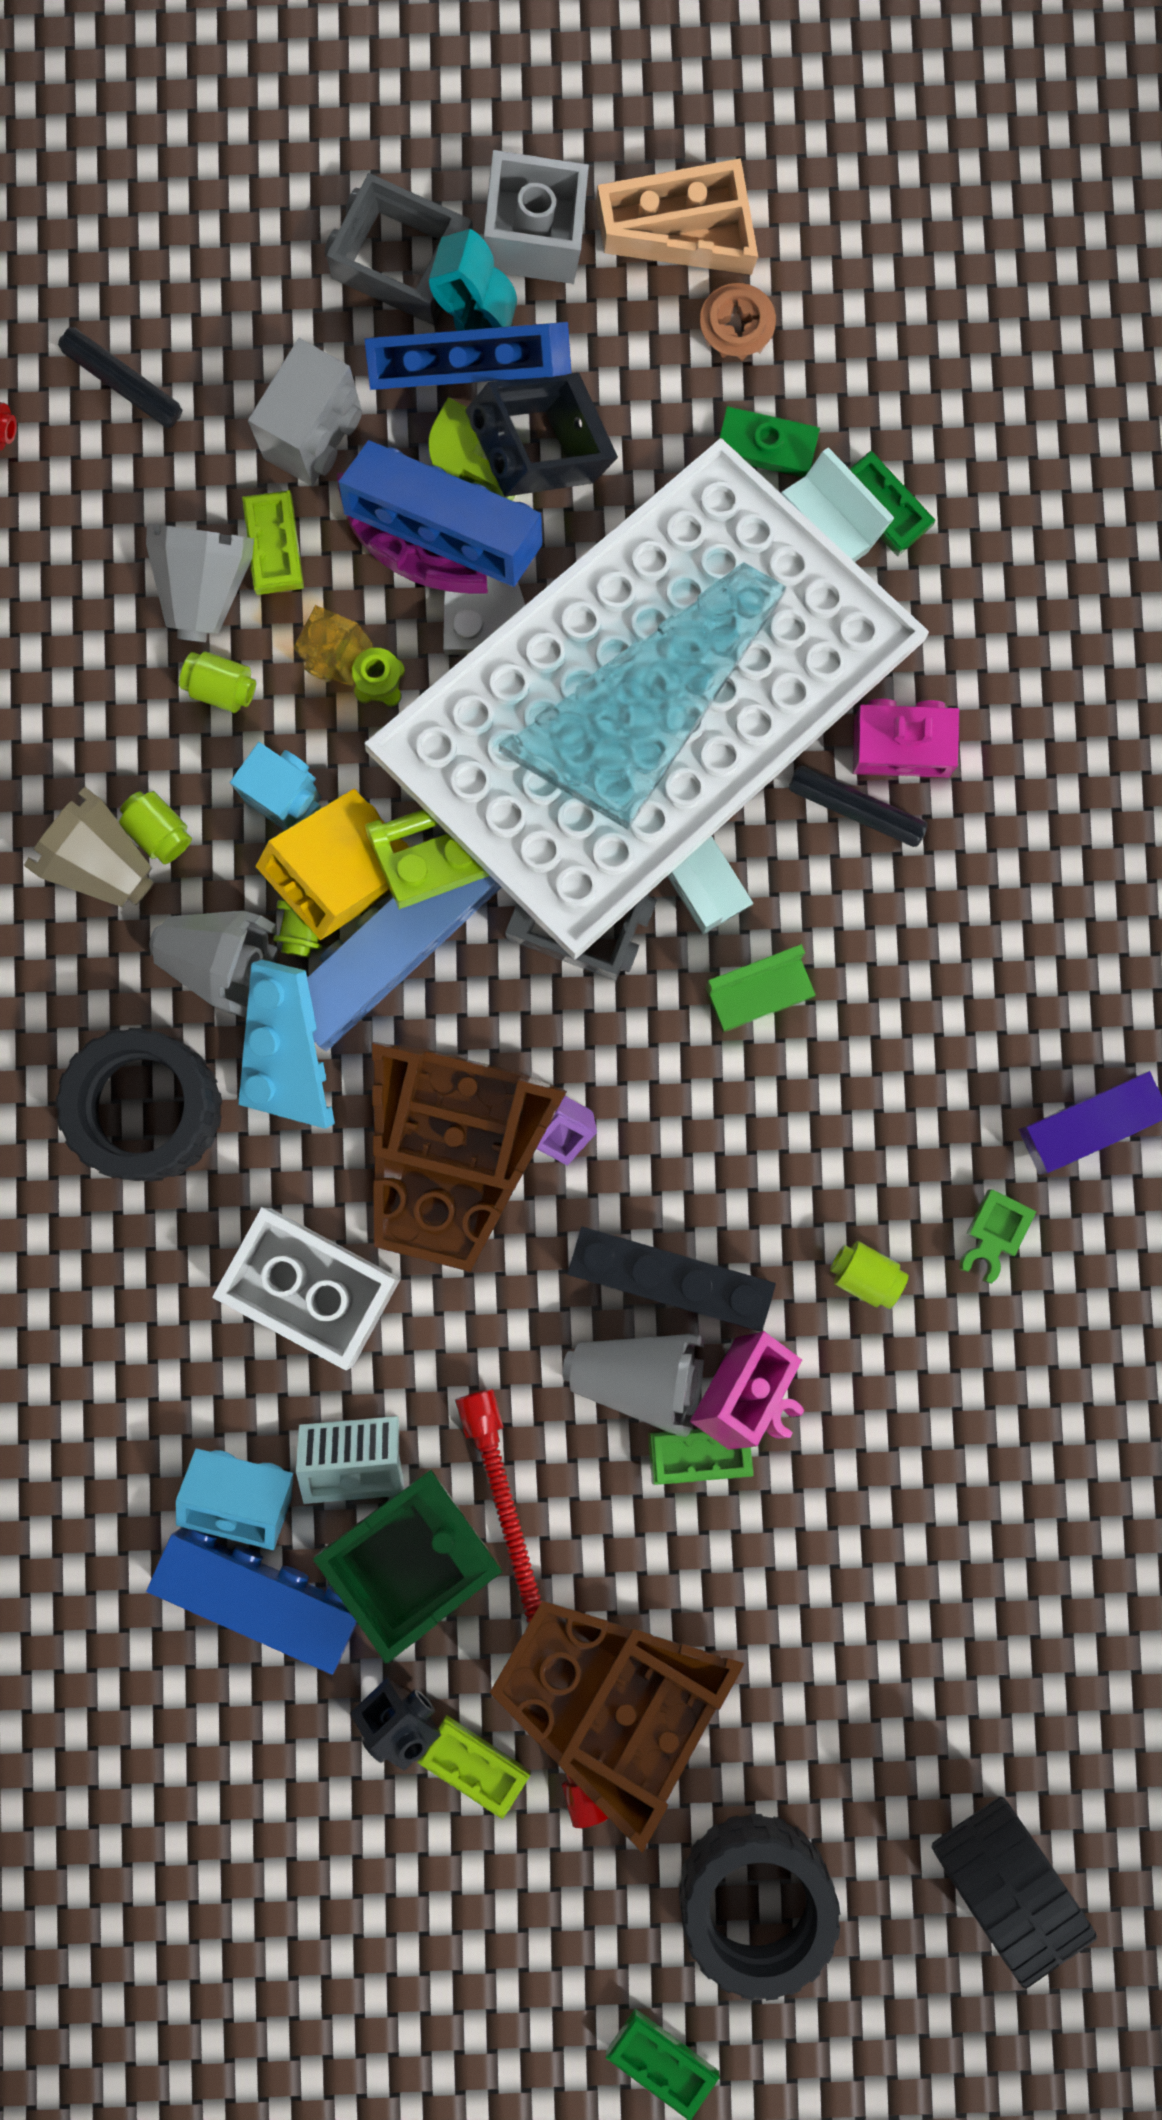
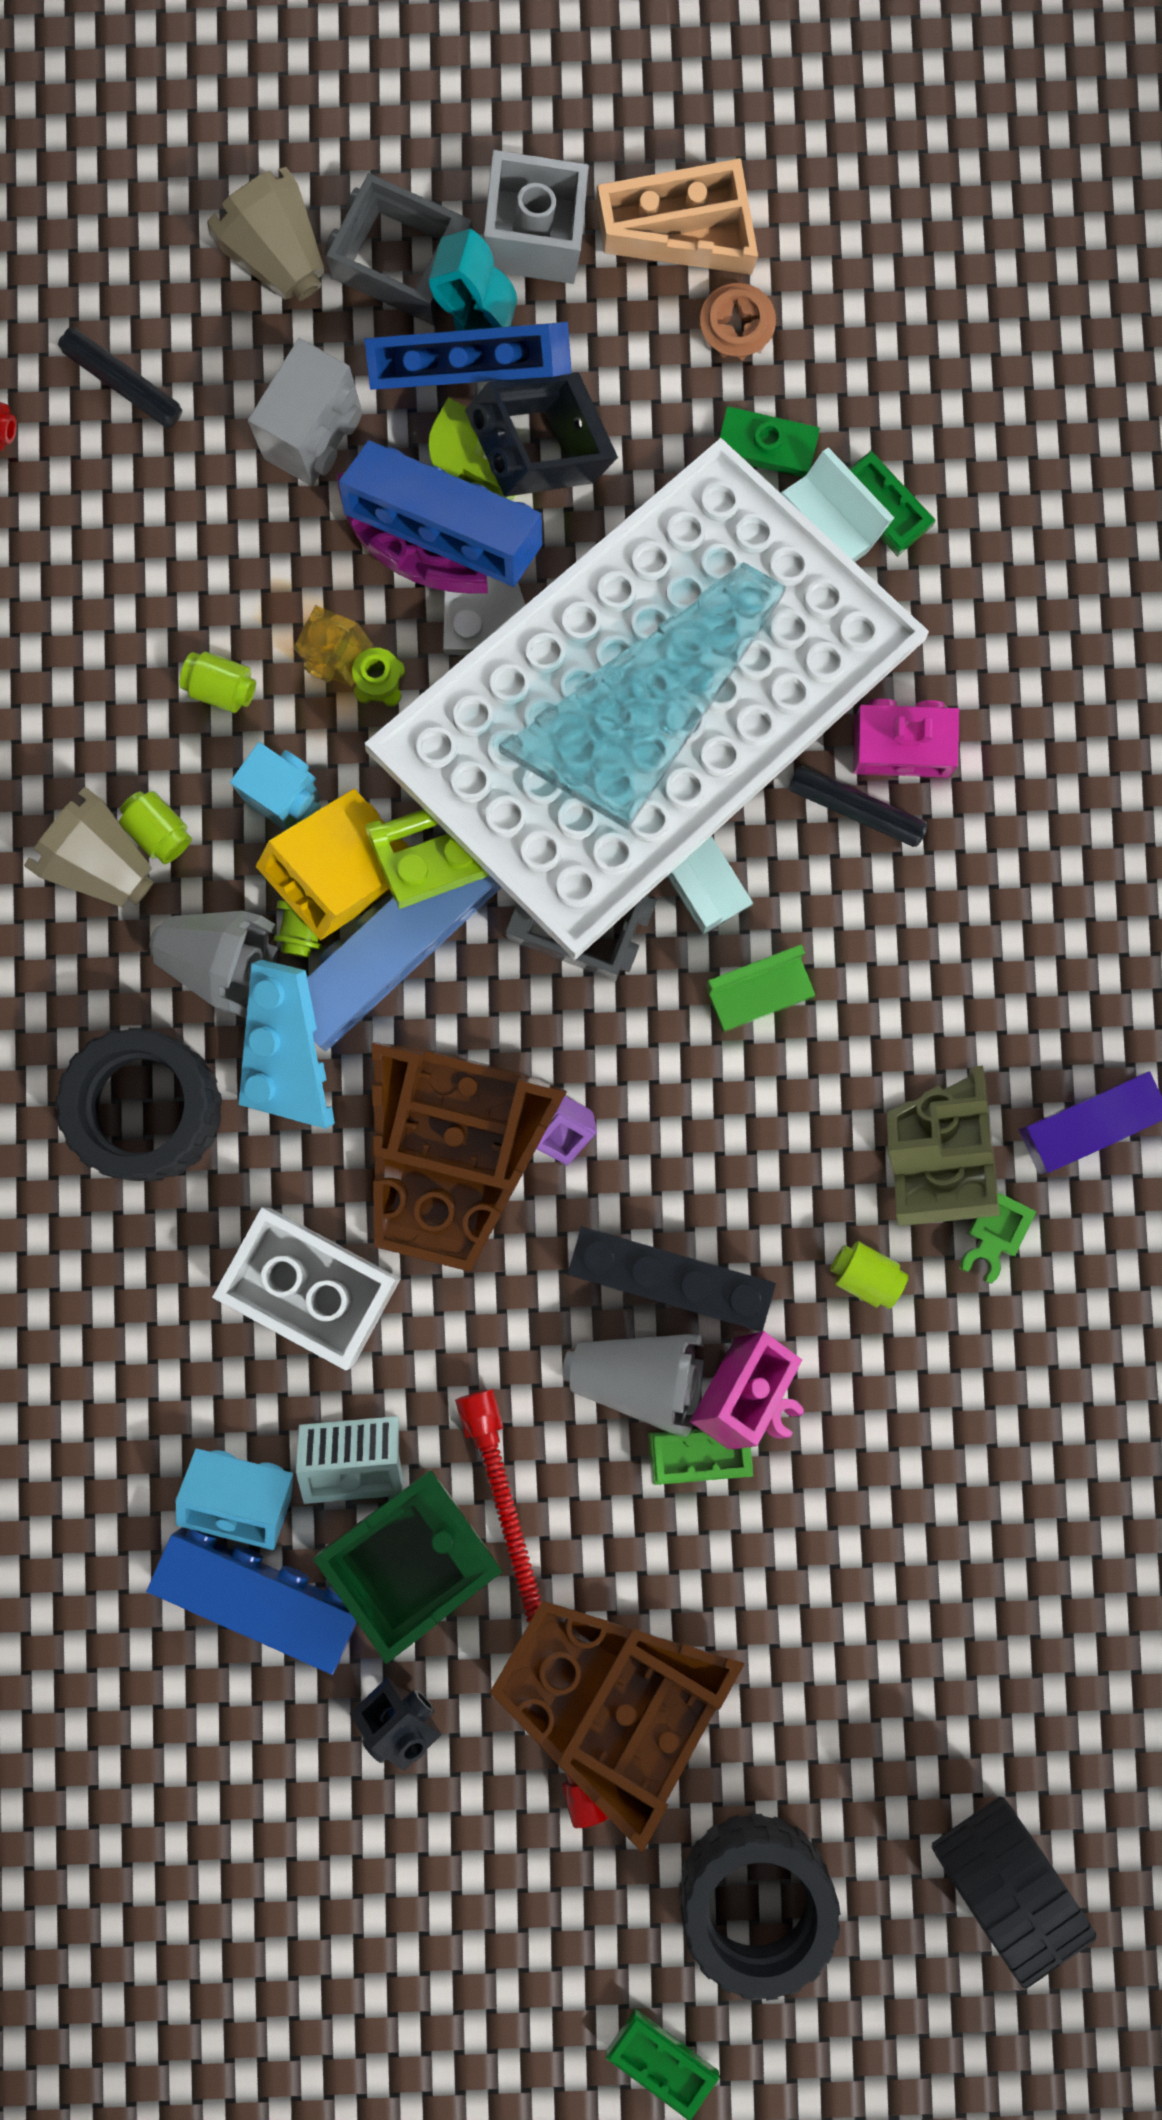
(196, 576): light grey cone -> none
(271, 235): none -> dark tan cone
(276, 546): lime plate -> none
(475, 1767): lime plate -> none
(944, 1154): none -> olive slope

